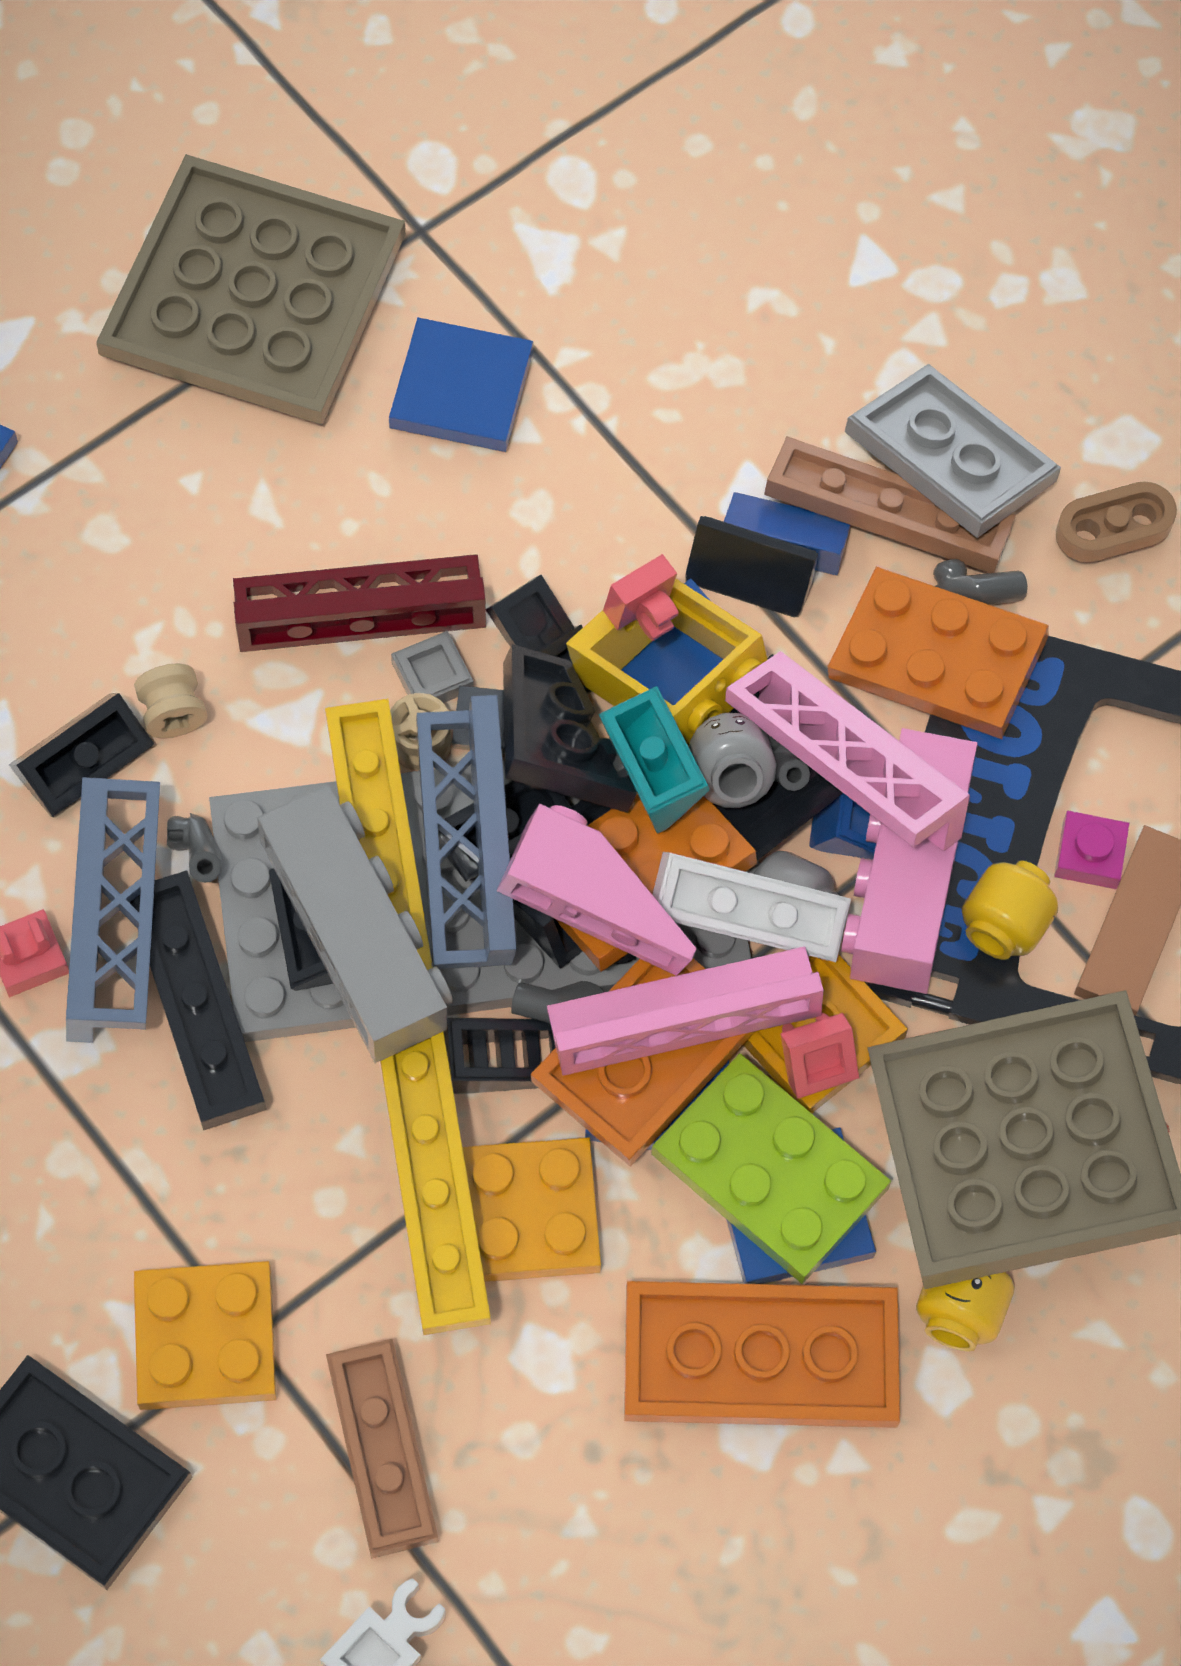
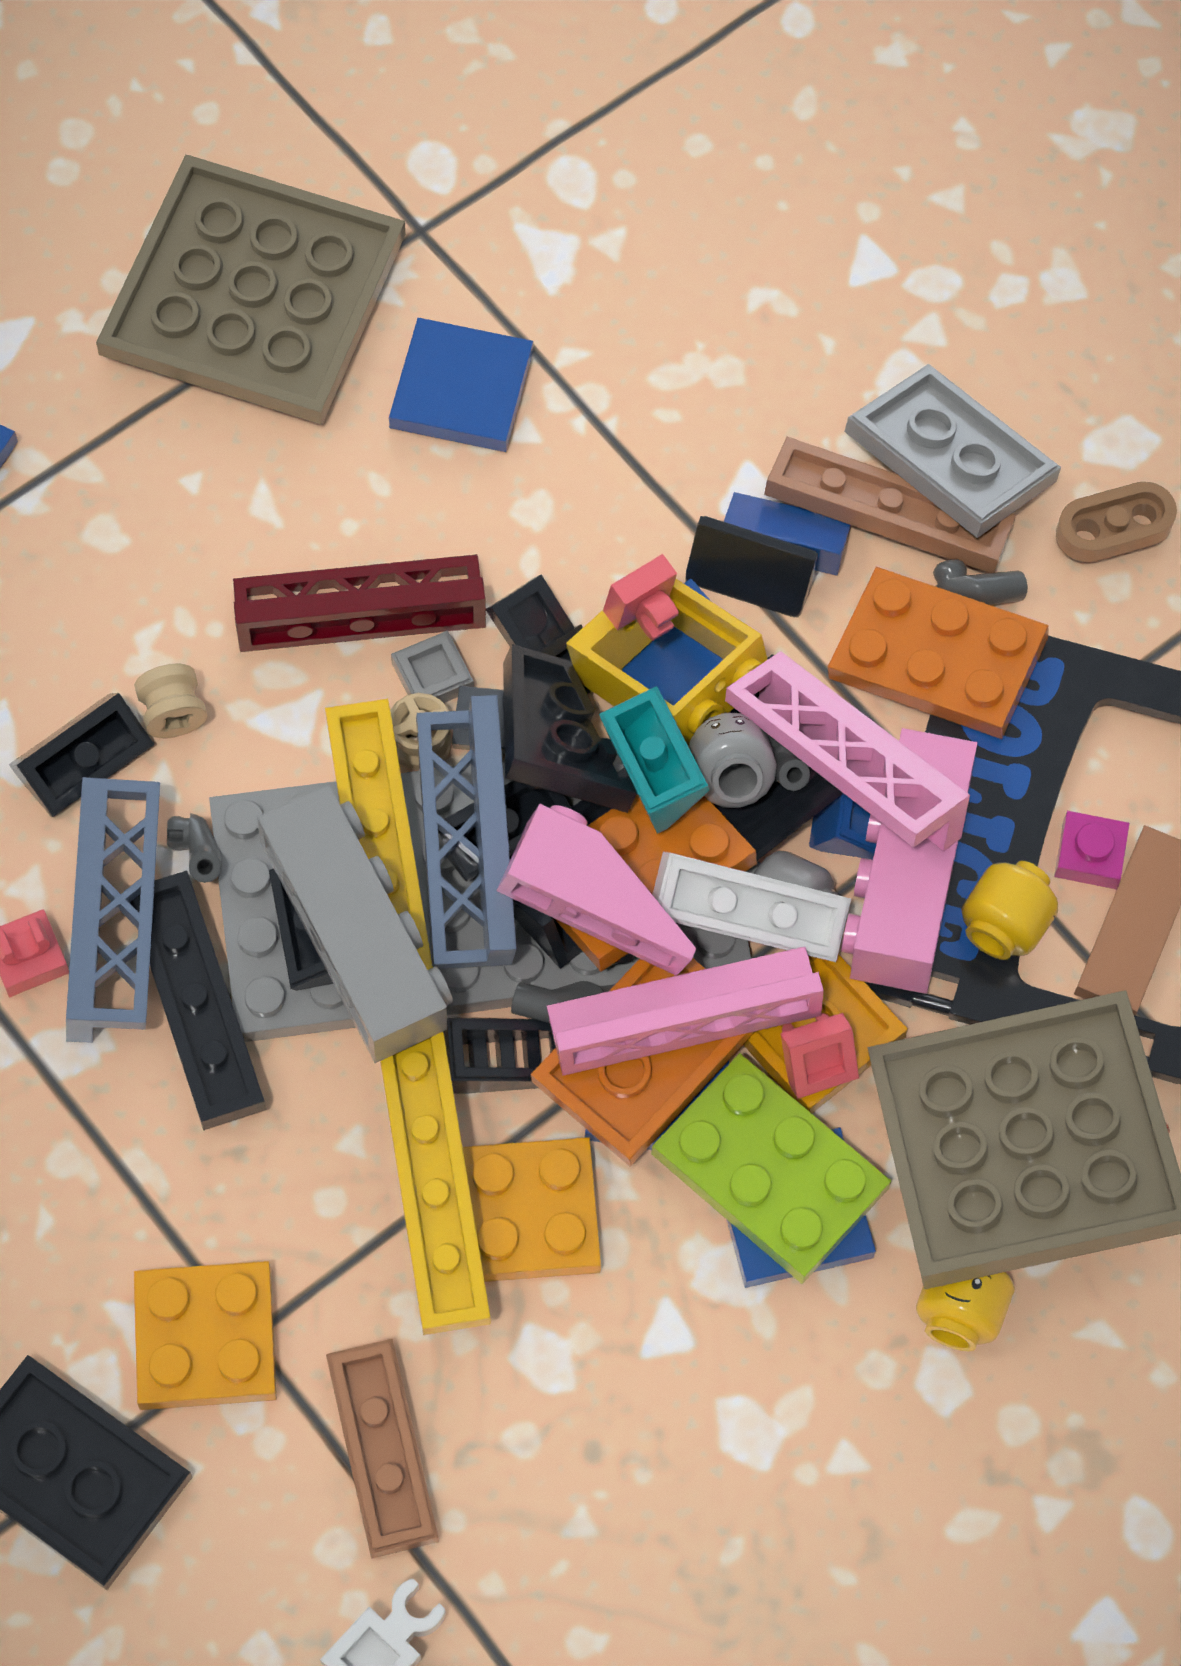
(761, 1354): orange plate -> none

